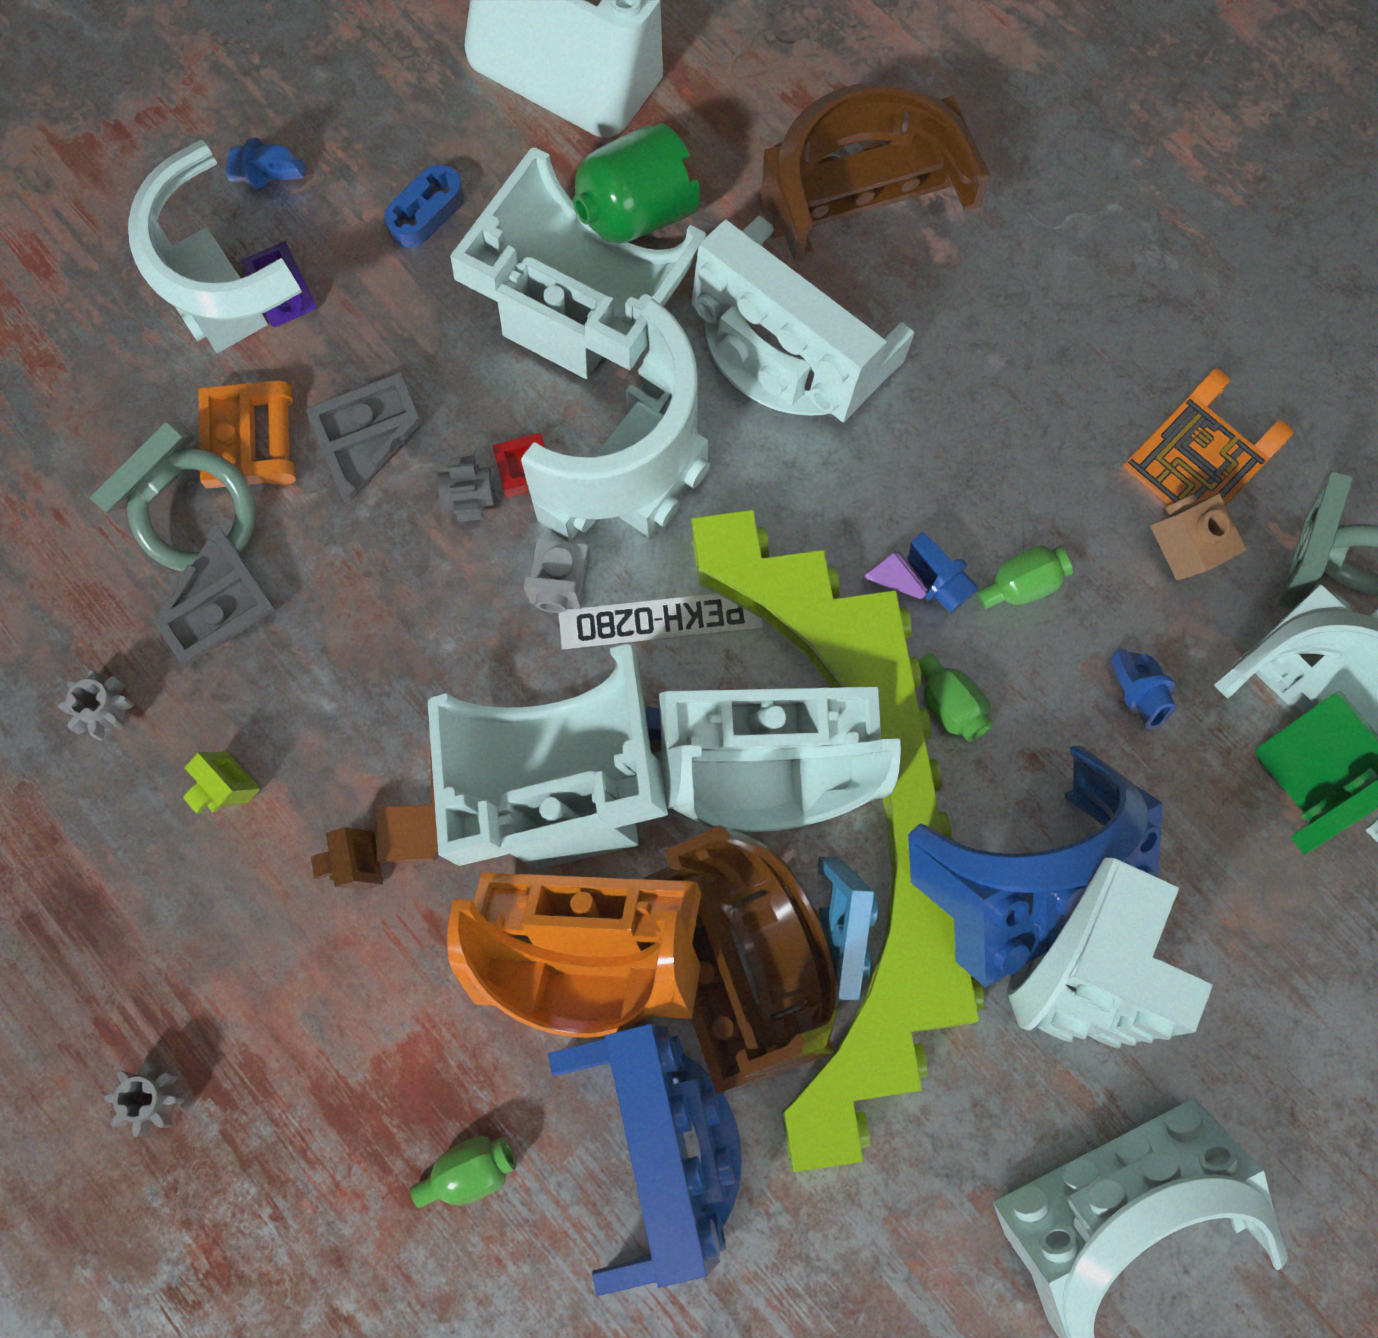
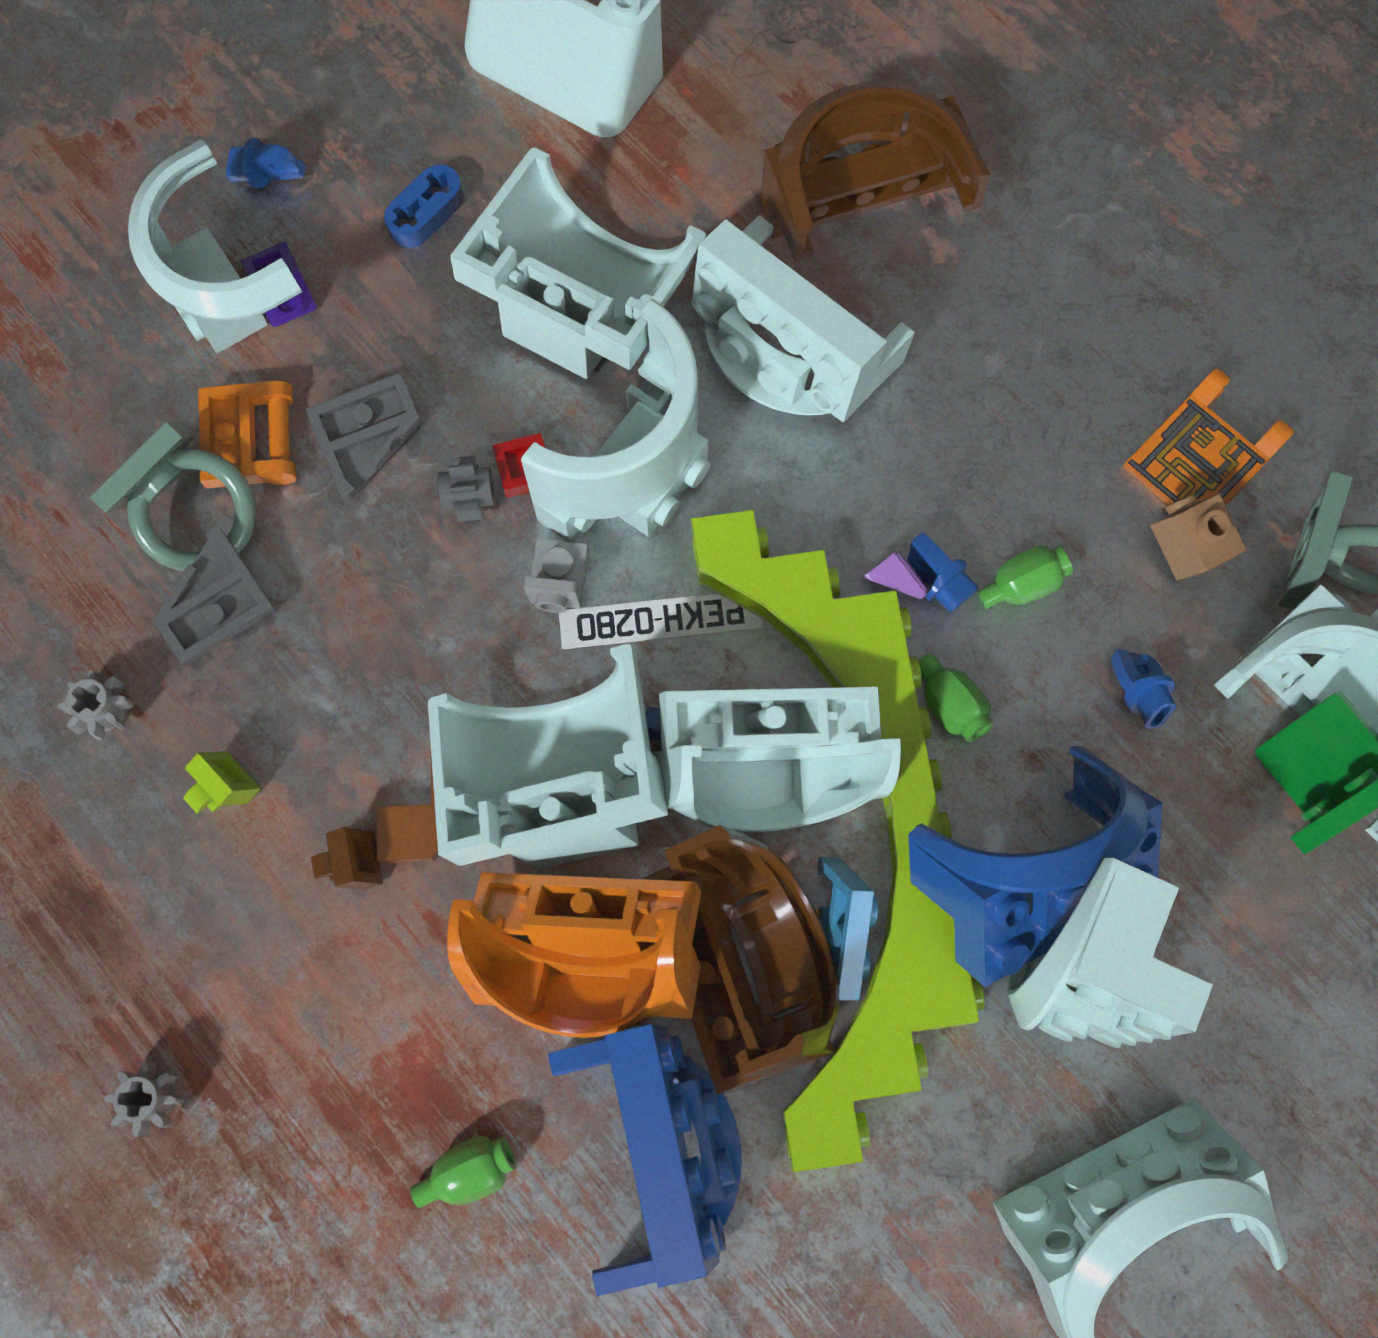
(635, 185): green cylinder -> none

